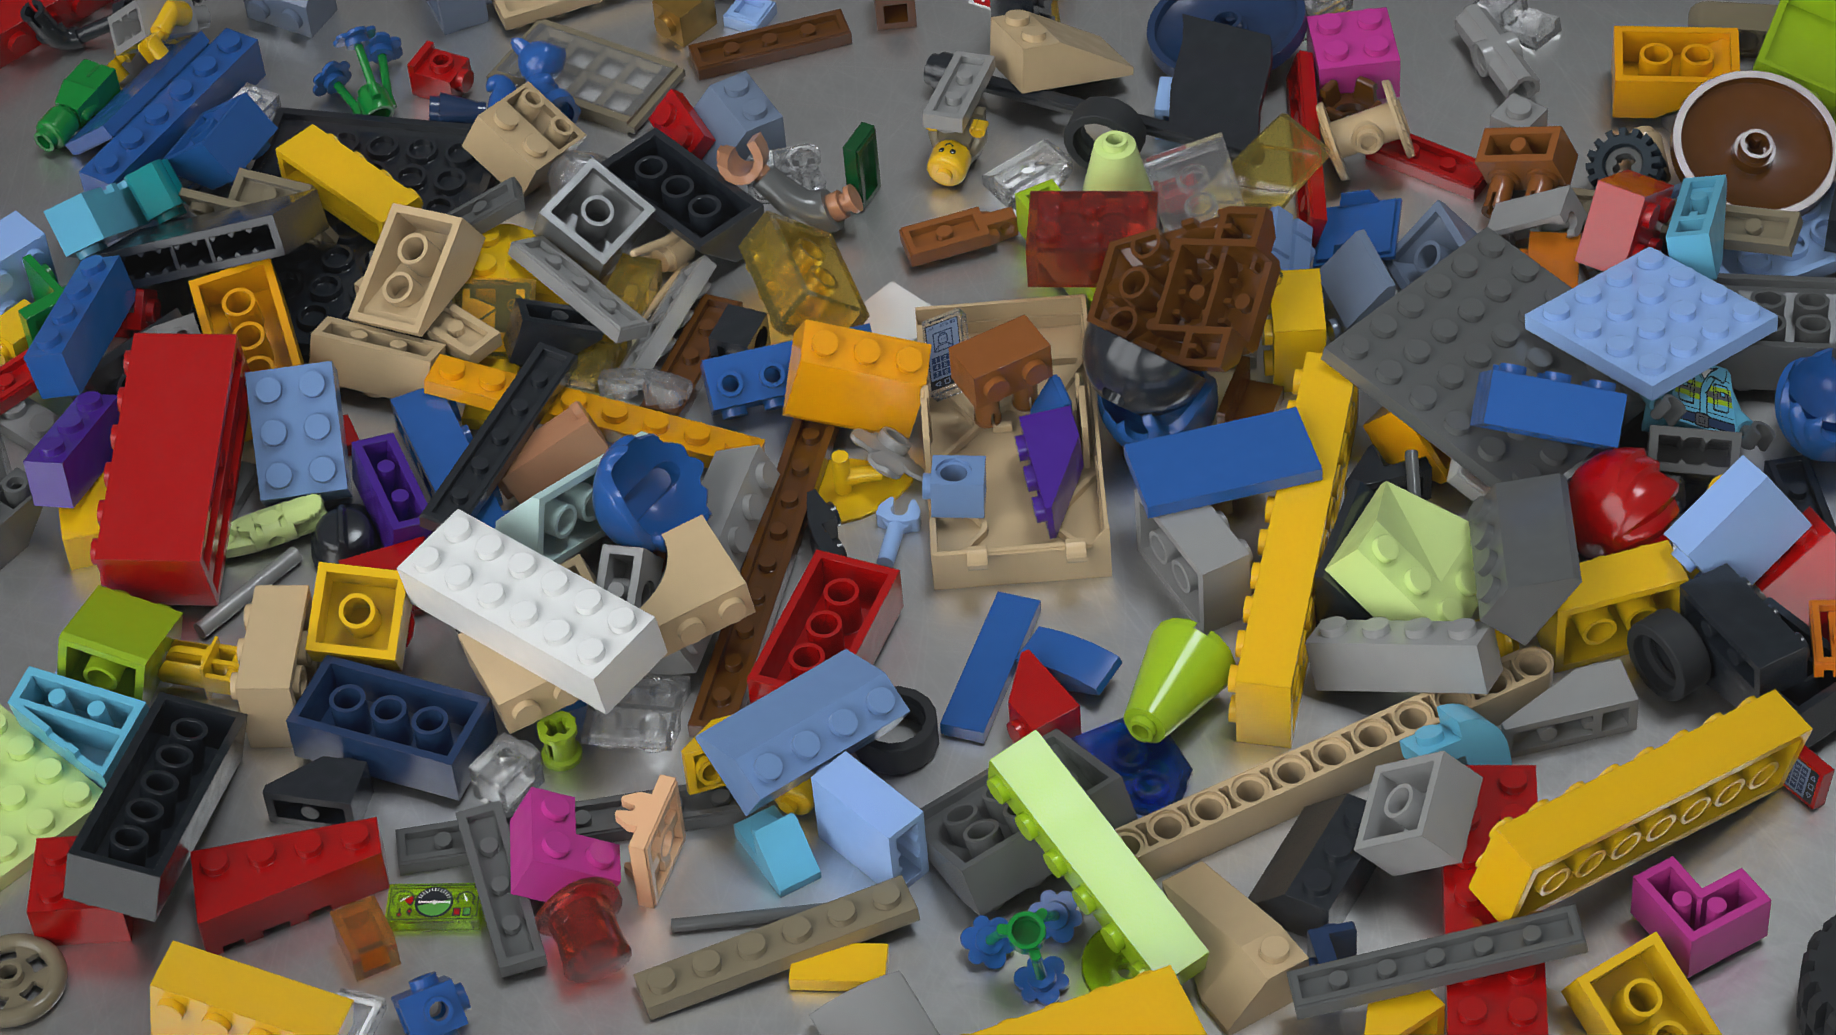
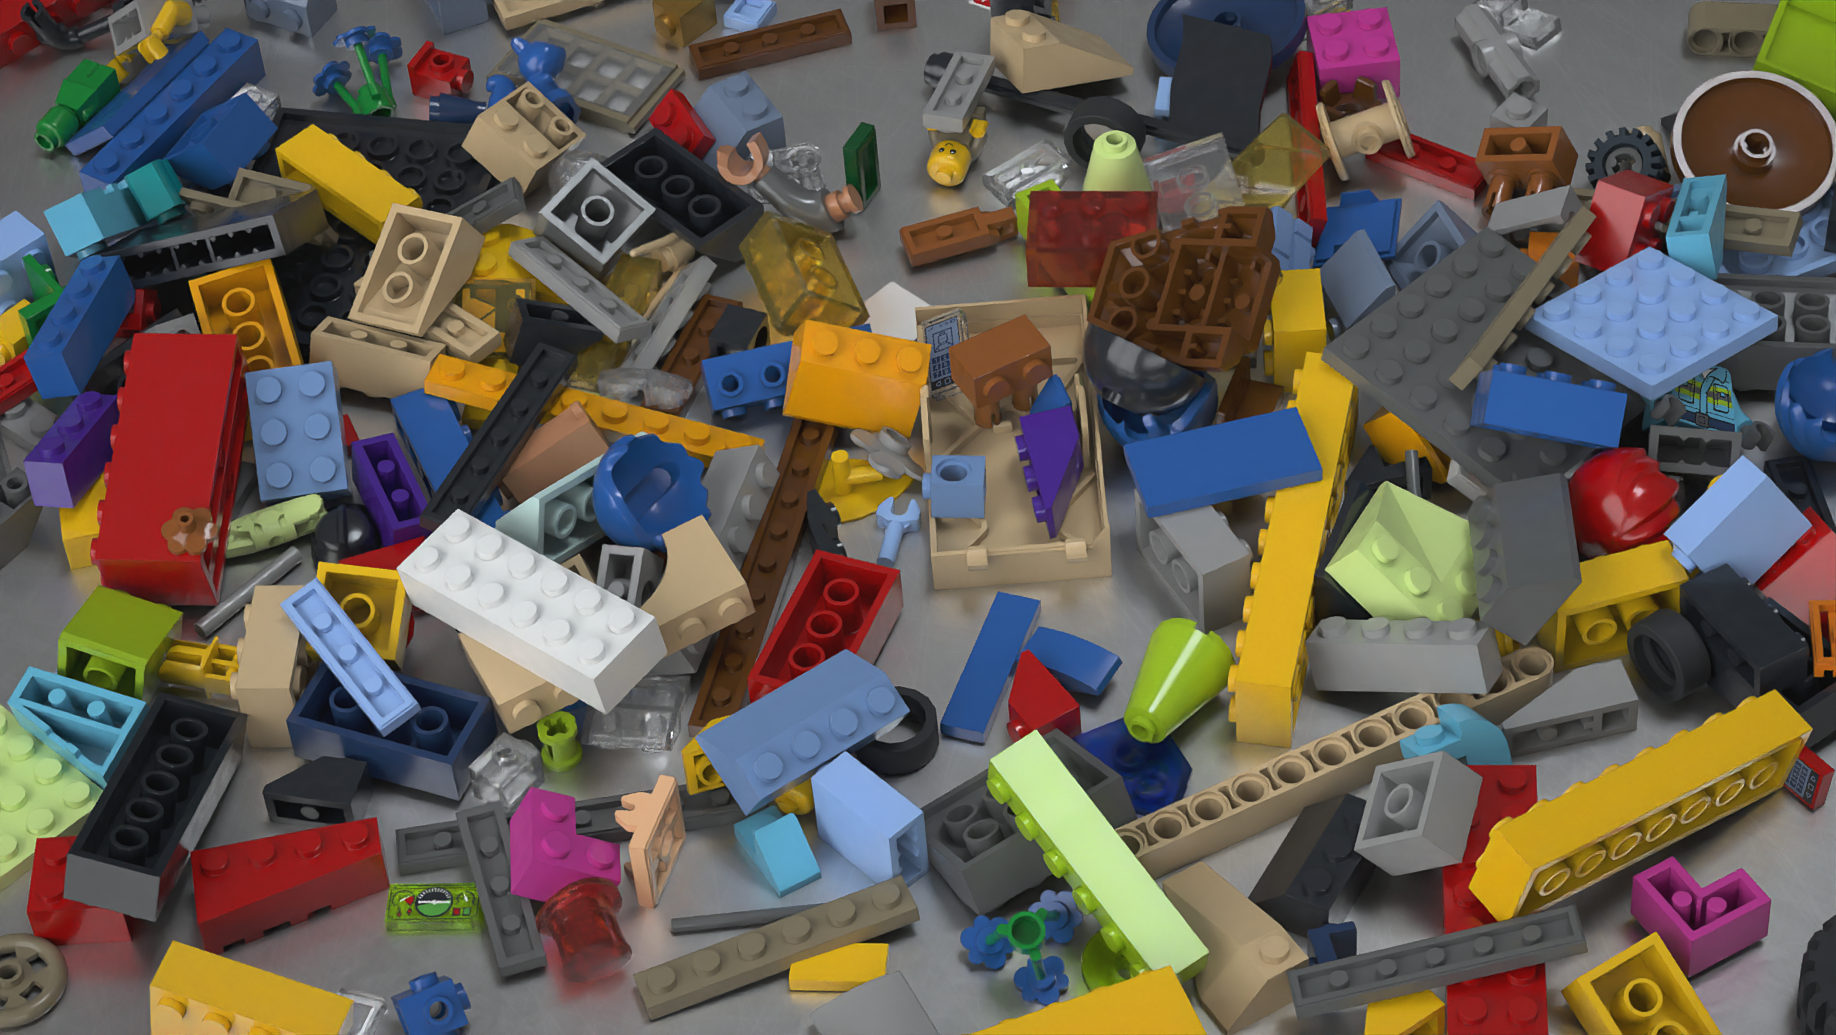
(189, 531): none -> dark orange plant
(350, 657): none -> light blue tile
(365, 938): clear orange brick -> none
(1532, 289): none -> dark tan plate
(1663, 65): light orange slope -> none

